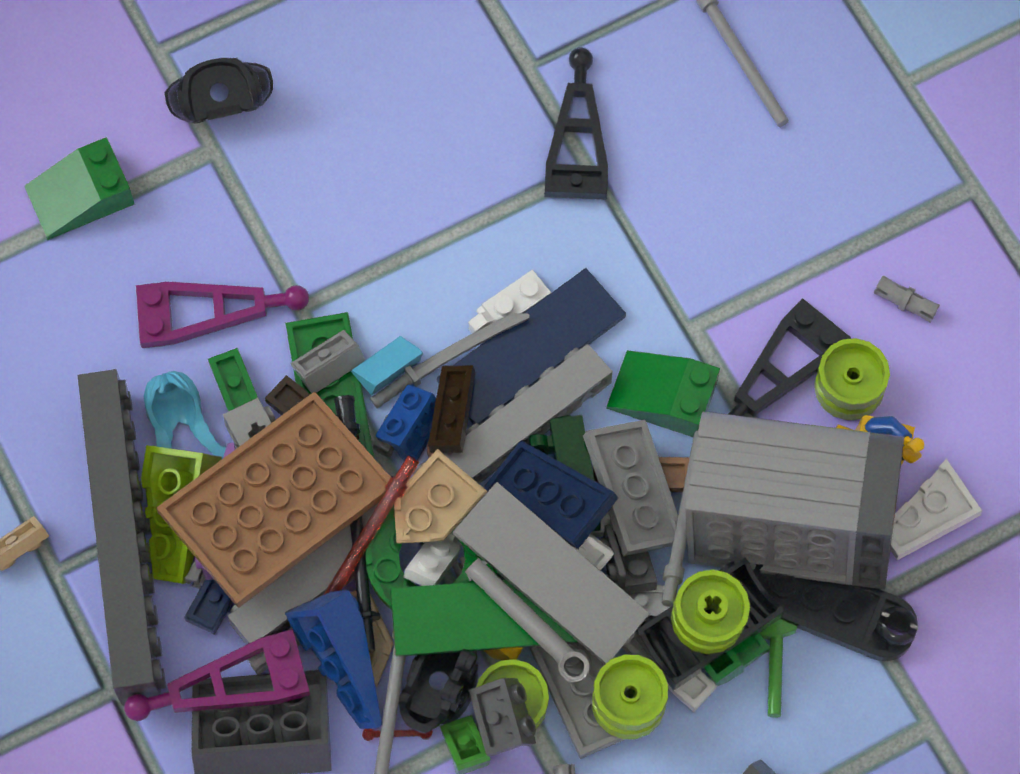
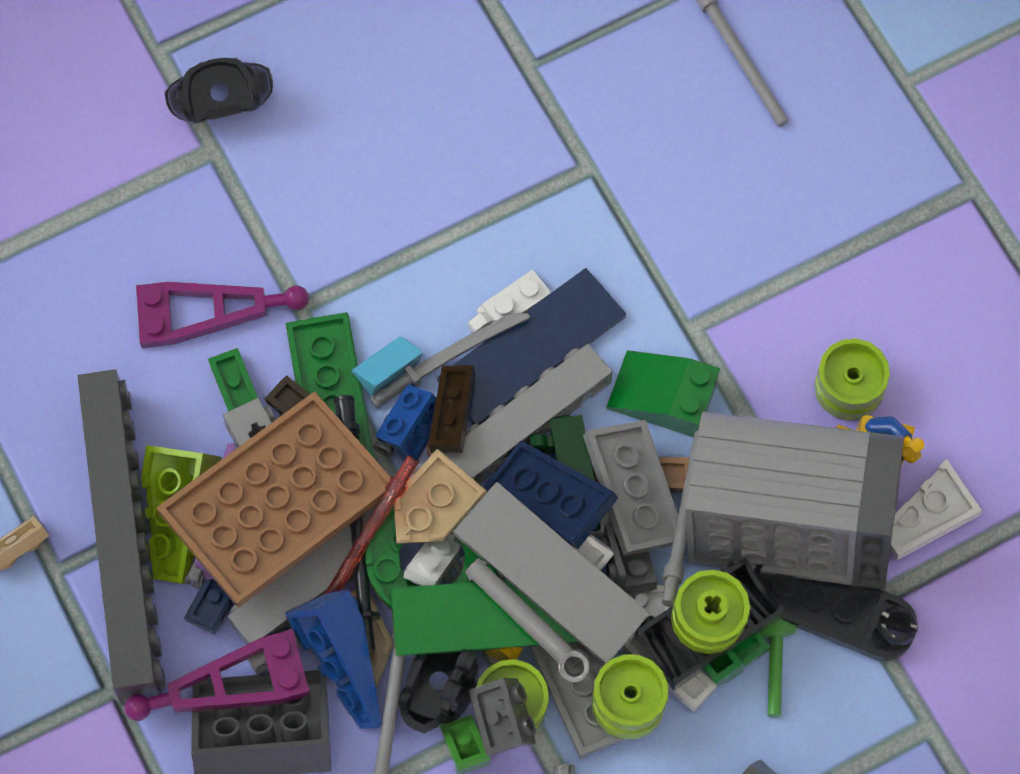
(79, 189): slope -> none
(176, 399): medium azure hair -> none
(328, 361): light grey slope -> none
(369, 734): clear red hinge -> none
(577, 180): black plate -> none
(811, 329): black plate -> none
(906, 299): light grey pin -> none

